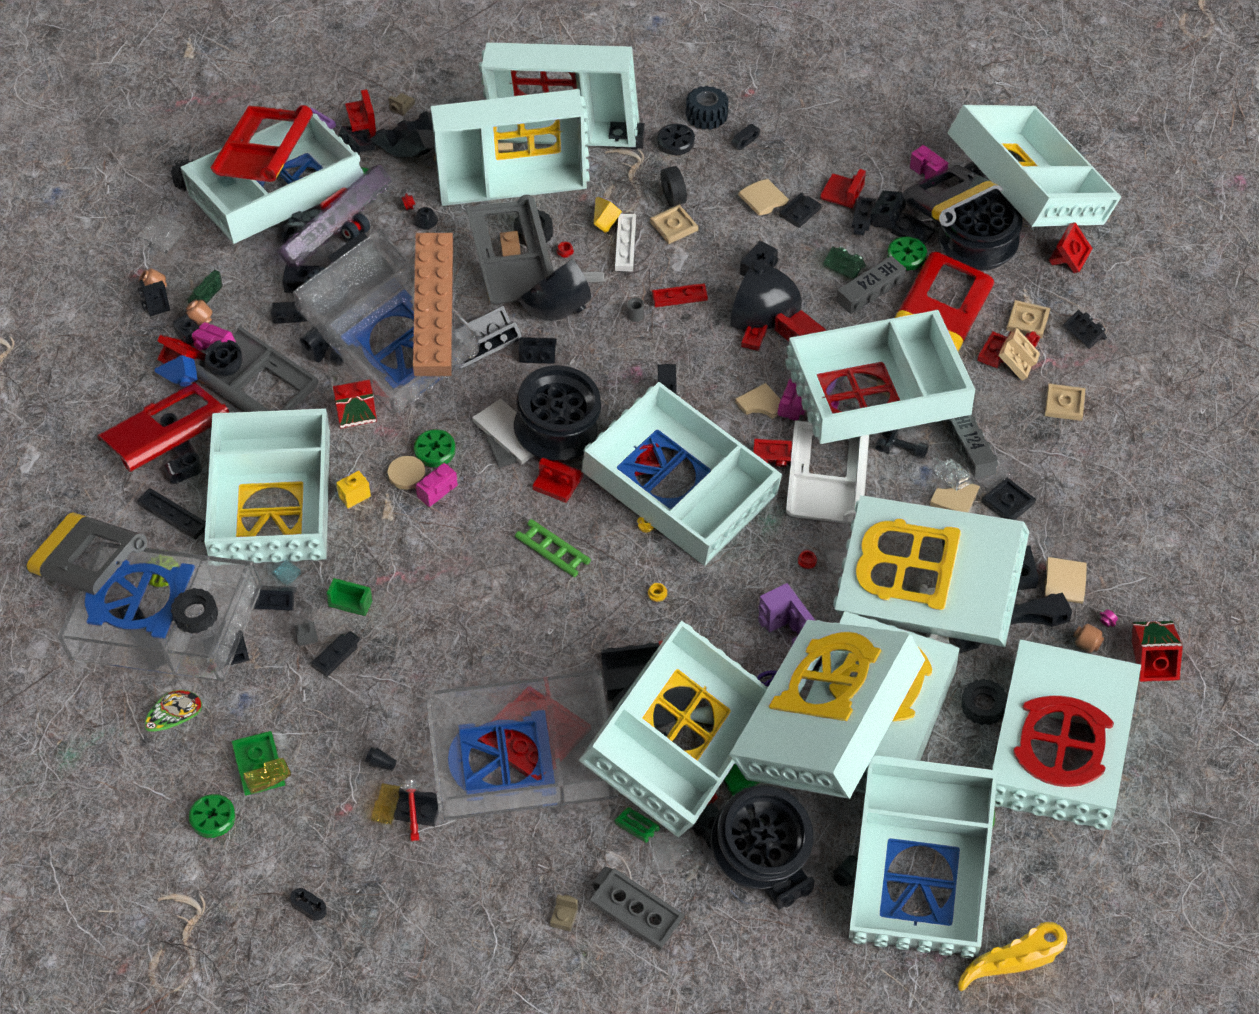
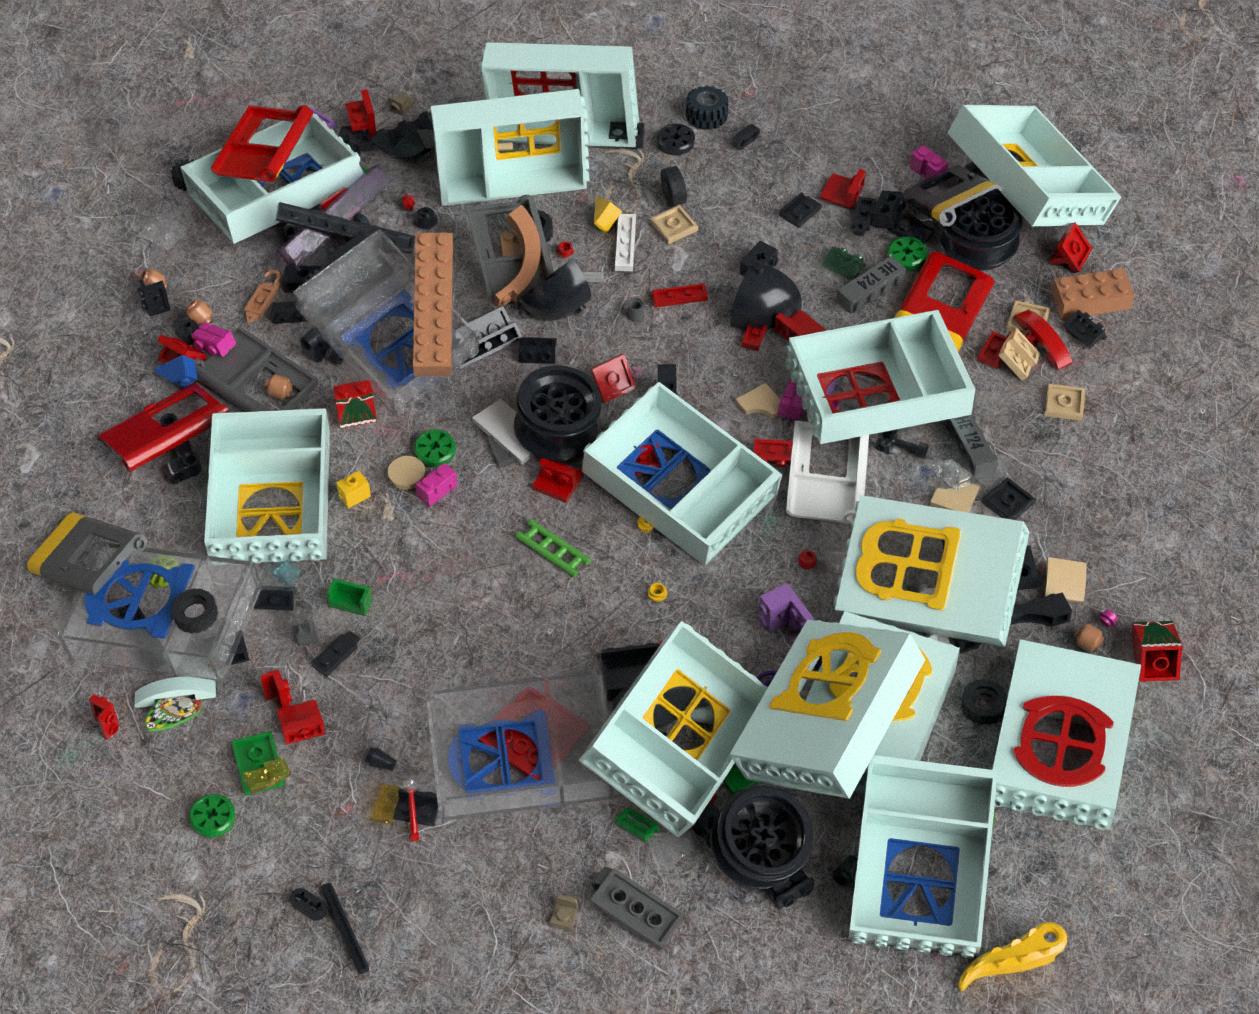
(105, 715): none -> red bracket
(172, 513): black plate -> none
(174, 687): none -> light aqua slope
(208, 288): clear green bracket -> none
(223, 358): black cylinder -> none
(263, 297): none -> nougat plate
(275, 686): none -> red bracket
(278, 387): none -> nougat head
(301, 722): none -> red bracket
(338, 226): none -> black tile
(345, 928): none -> black axle
(528, 237): none -> nougat arch
(613, 378): none -> red bracket
(763, 197): tan slope -> none
(1047, 336): none -> red slope
(1093, 293): none -> nougat brick

